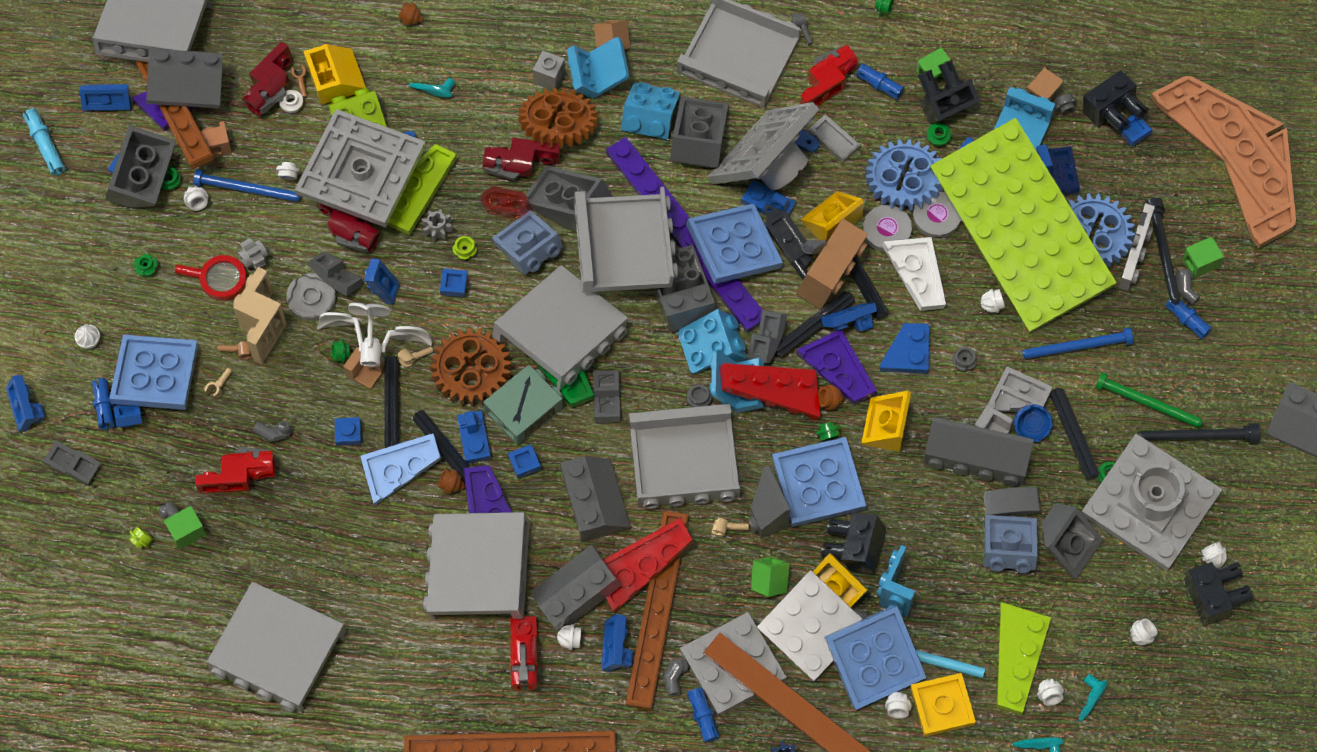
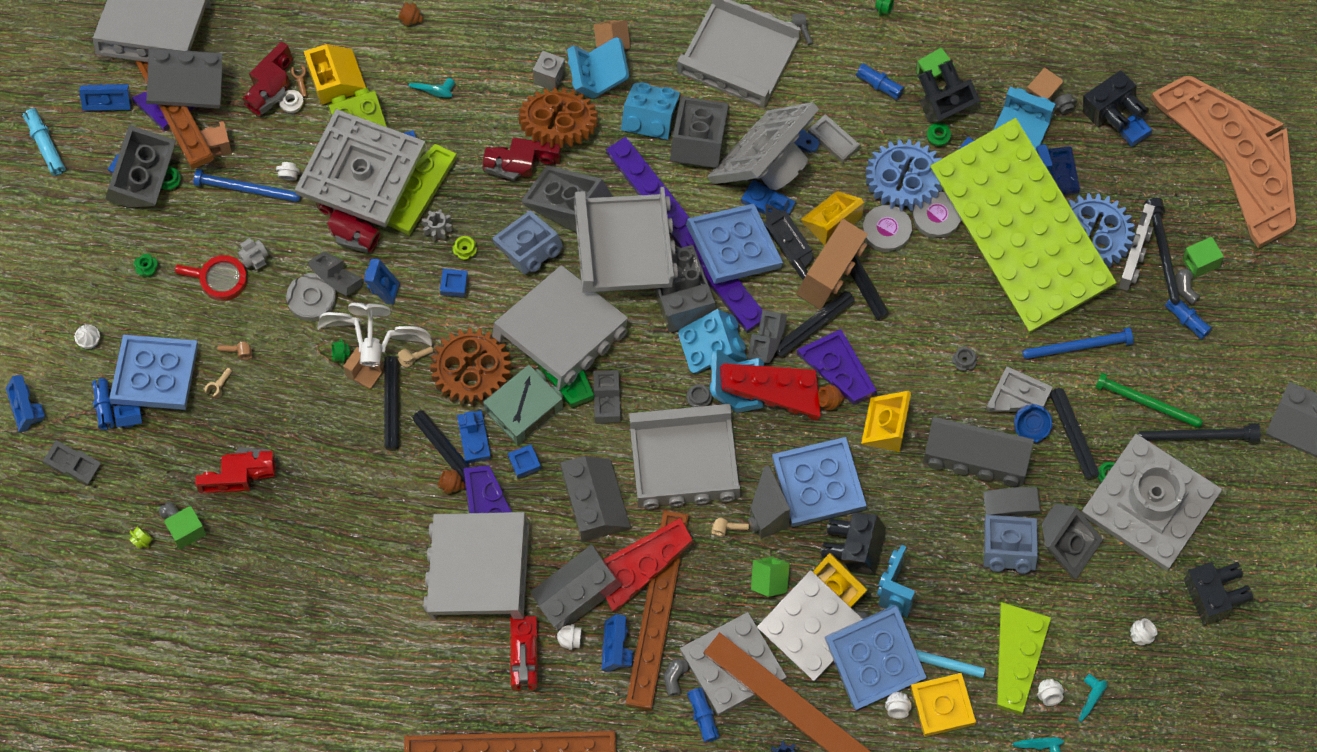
(196, 198): white plate -> none
(259, 315): tan bracket -> none
(275, 433): dark grey arm -> none
(275, 647): light grey panel -> none
(347, 431): blue plate -> none
(399, 464): light blue wing -> none
(507, 201): clear red plate -> none
(813, 246): flat silver bar -> none
(828, 431): green plate -> none
(829, 75): red plate -> none
(858, 314): blue hinge -> none
(908, 351): blue wing -> none
(918, 270): white wing -> none
(992, 301): white plate -> none
(994, 420): light grey panel -> none
(1214, 553): white plate -> none

